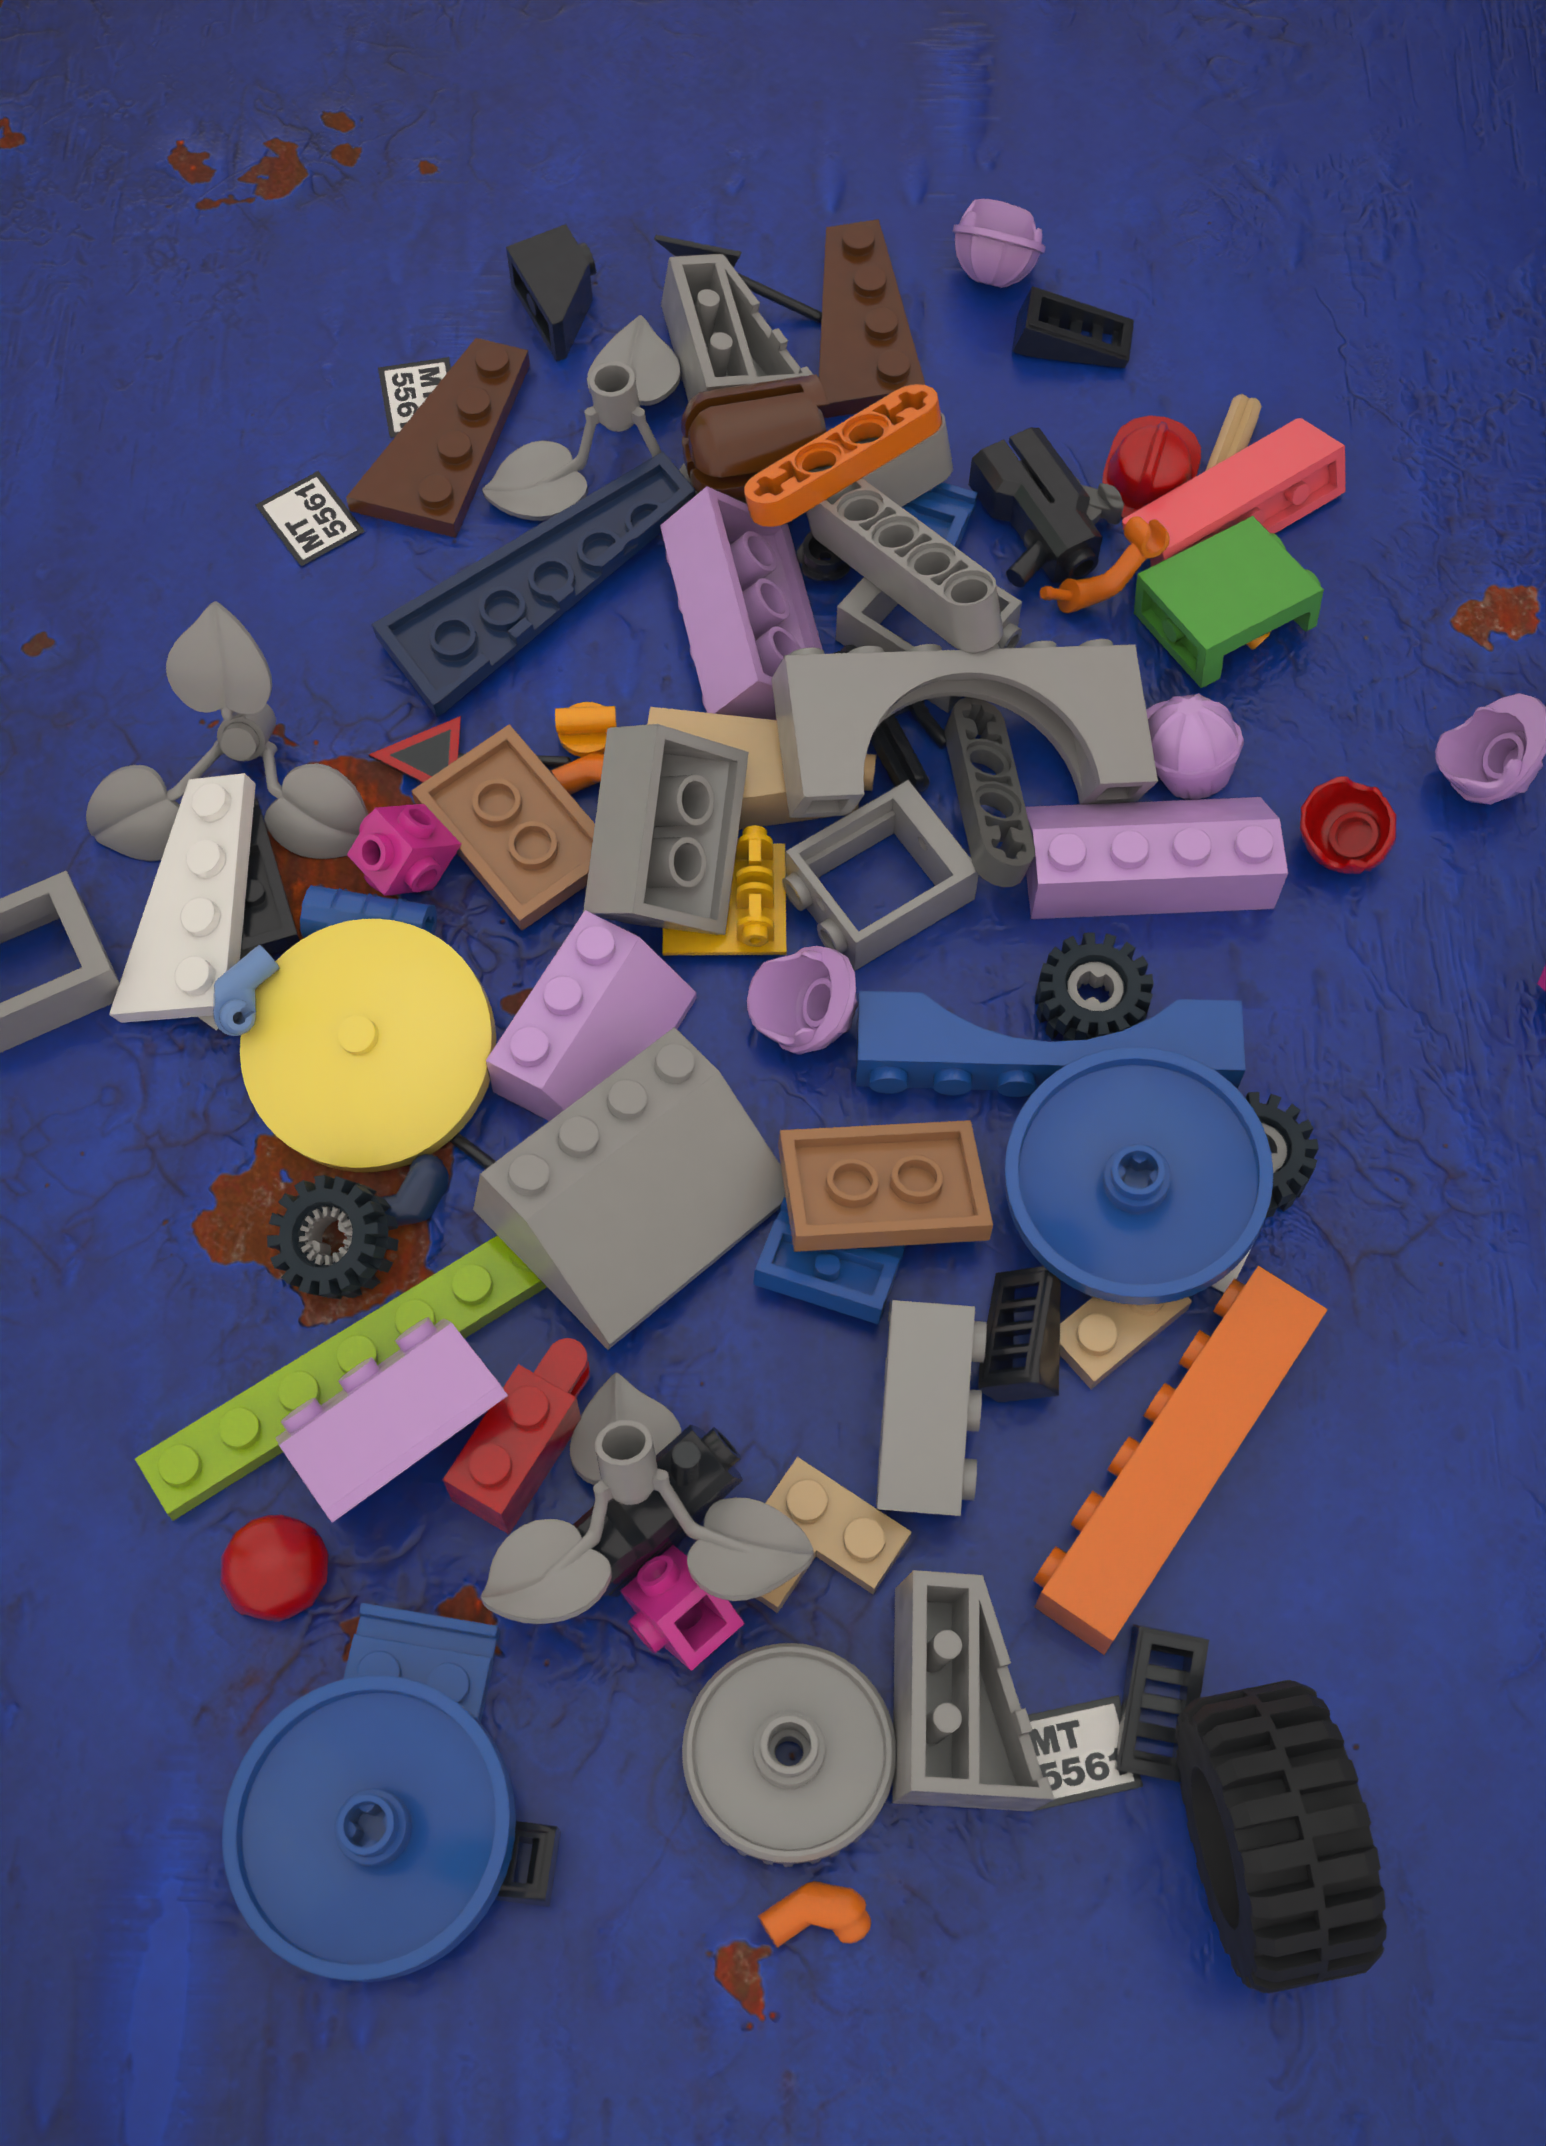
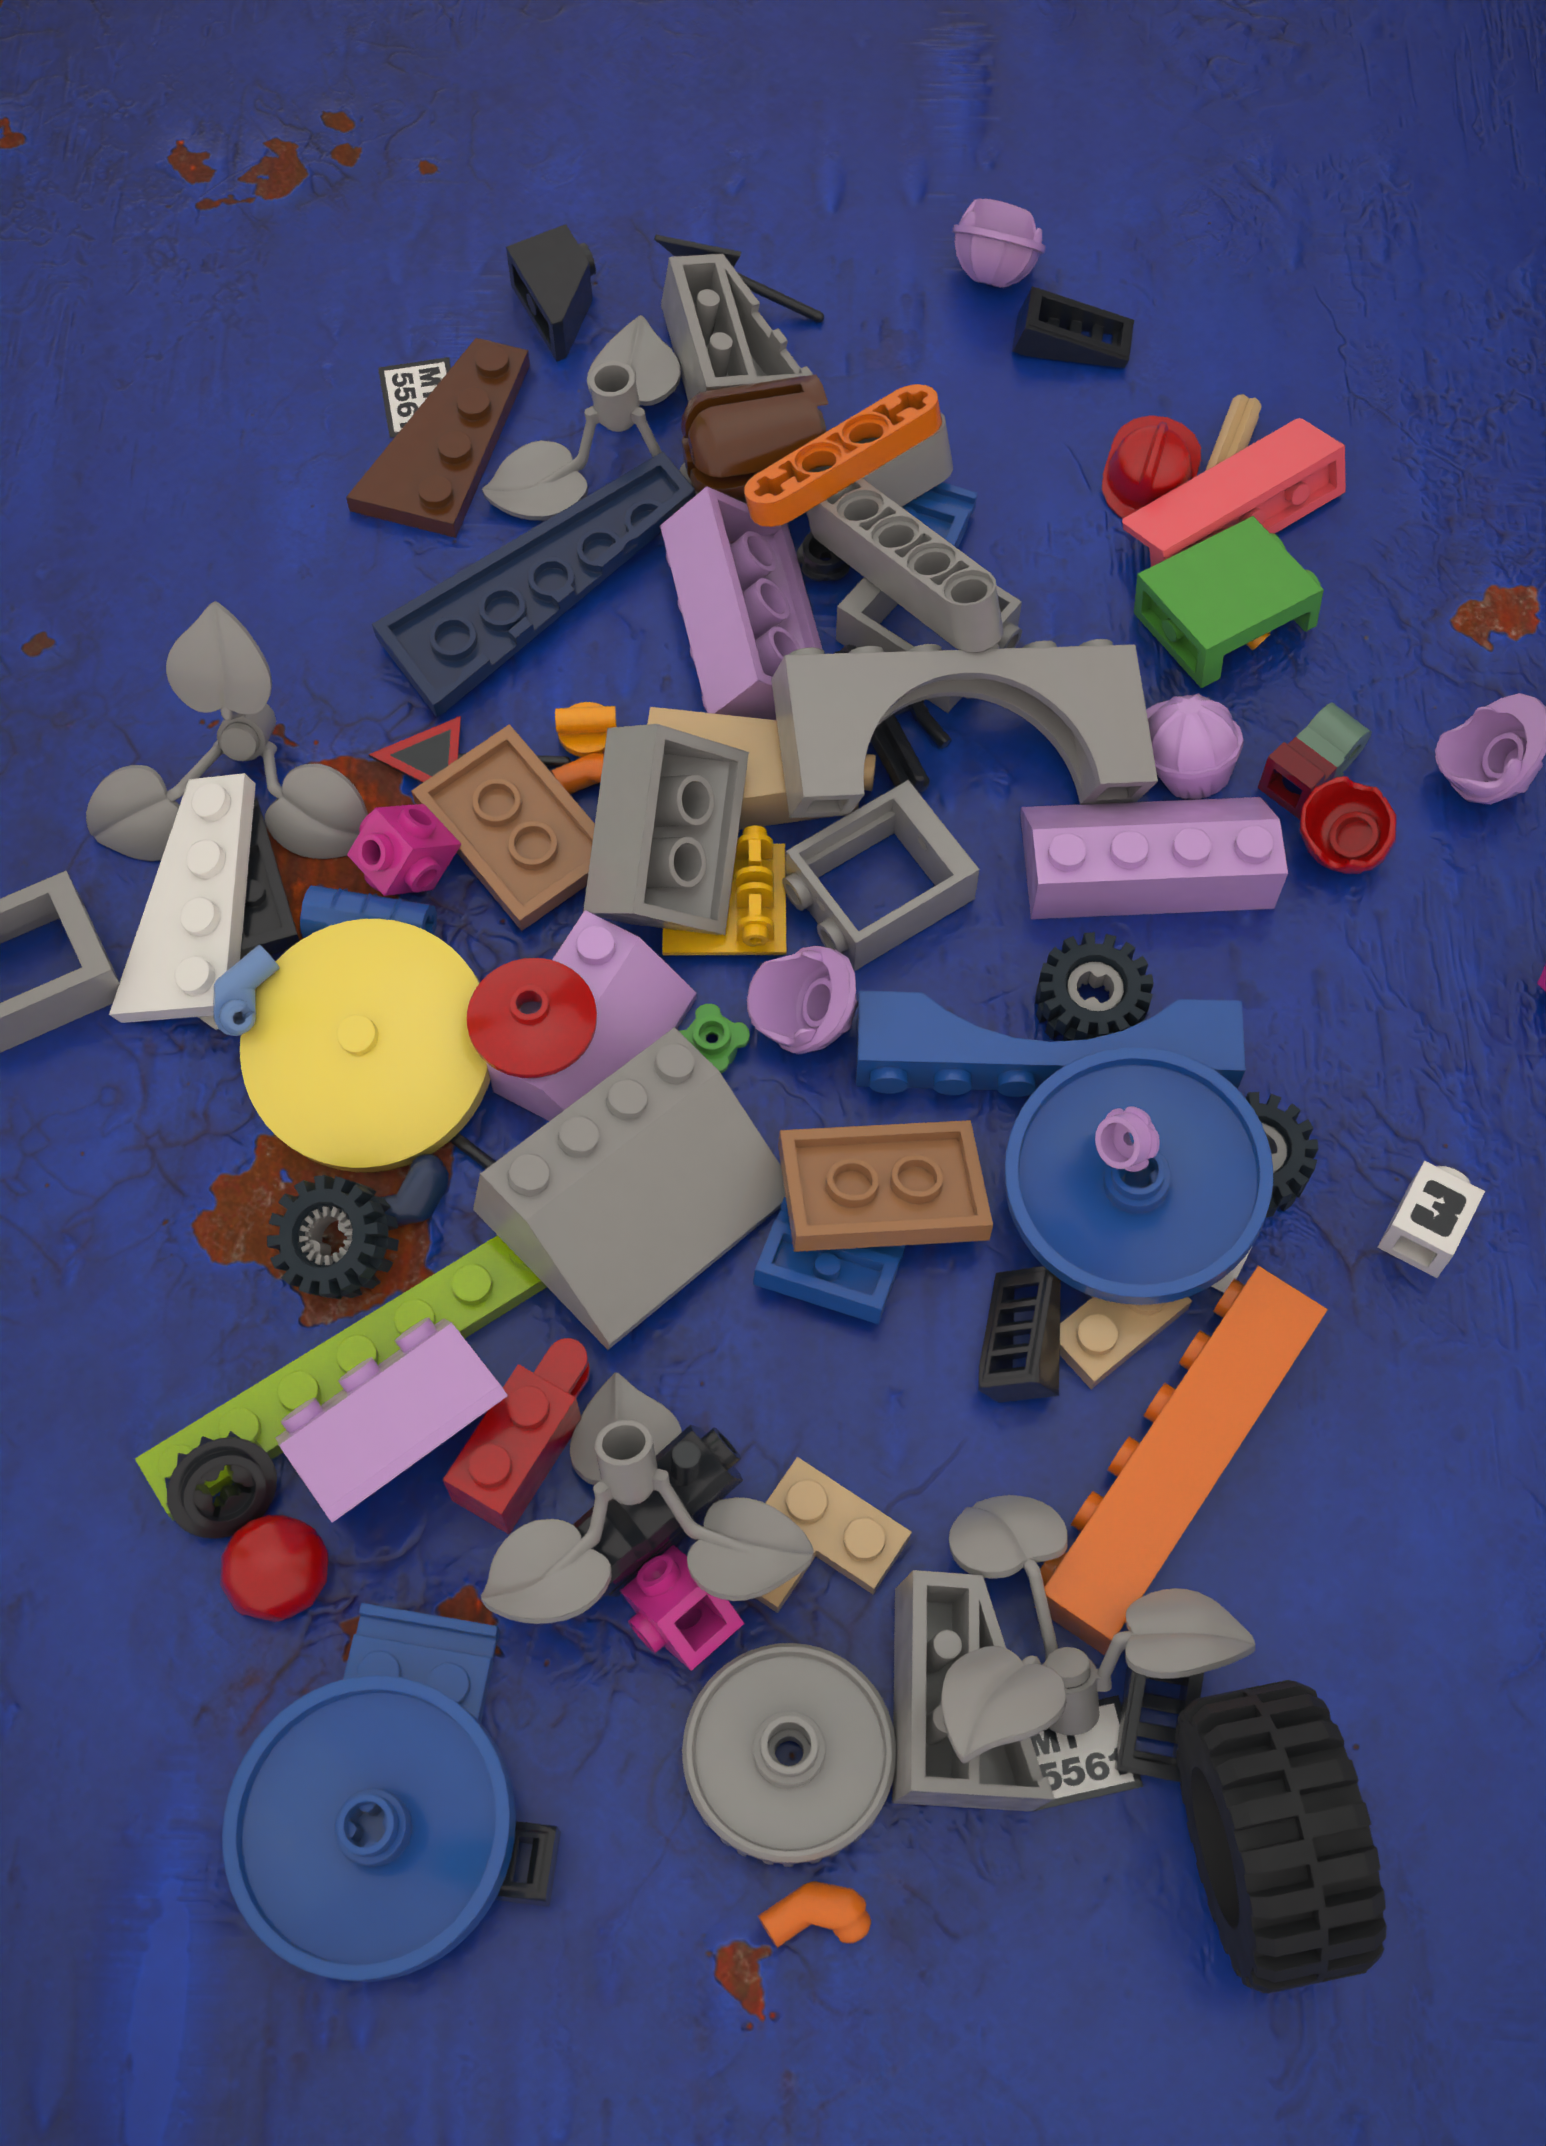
(237, 1504): none -> black gear
(309, 518): sticker -> none
(534, 1042): none -> red dish
(729, 1035): none -> bright green plate
(863, 324): reddish brown wing -> none
(929, 1408): light grey wedge -> none
(1001, 1700): none -> light grey plant
(1002, 791): dark grey beam -> none
(1044, 506): black piece -> none
(1115, 1144): none -> lavender plate
(1146, 541): orange piece -> none
(1313, 757): none -> leg
(1431, 1218): none -> white brick

